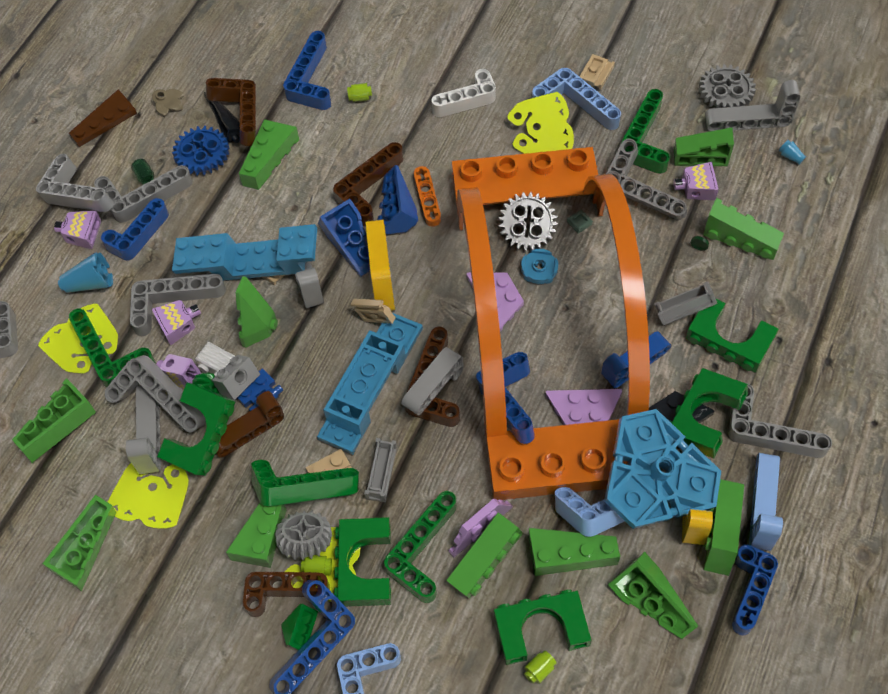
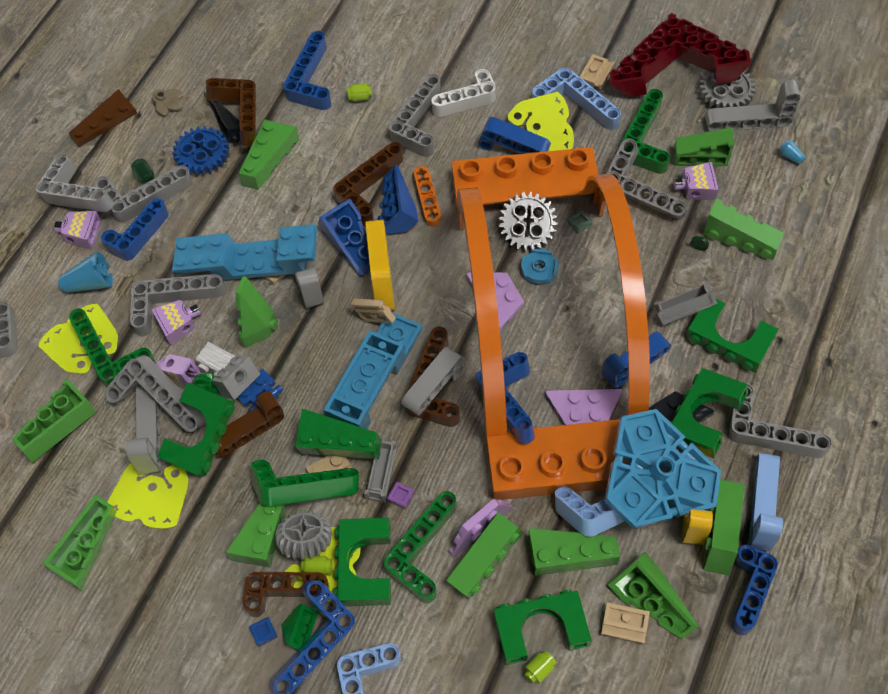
(263, 632): none -> blue tile
(334, 437): none -> green wedge
(400, 495): none -> medium lavender tile
(403, 128): none -> light grey beam
(511, 137): none -> blue beam
(625, 623): none -> tan plate
(683, 41): none -> dark red wedge

